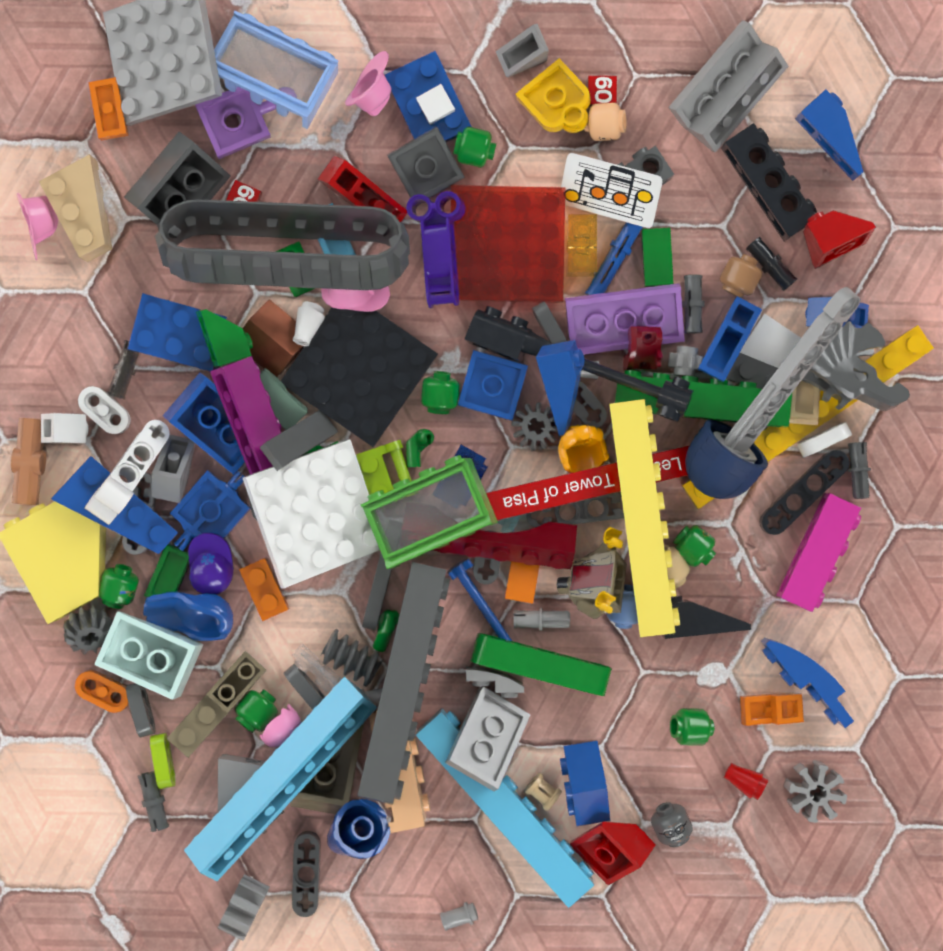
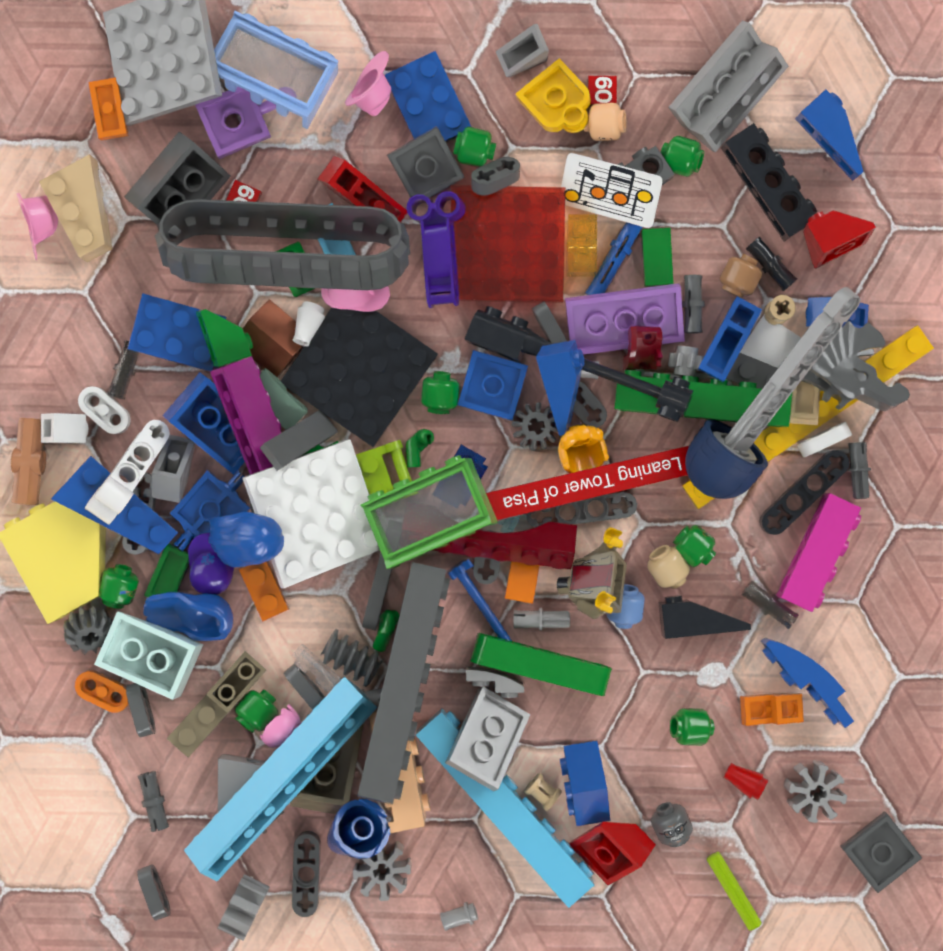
(153, 892): none -> dark grey beam
(162, 761): lime beam -> none
(245, 538): none -> blue hair
(390, 876): none -> light grey gear
(435, 104): white tile -> none
(495, 175): none -> dark grey beam
(642, 518): light yellow brick -> none
(683, 155): none -> green head
(734, 891): none -> lime axle
(770, 604): none -> clear smoke pin
(787, 311): none -> tan bush
(881, 852): none -> dark grey tile

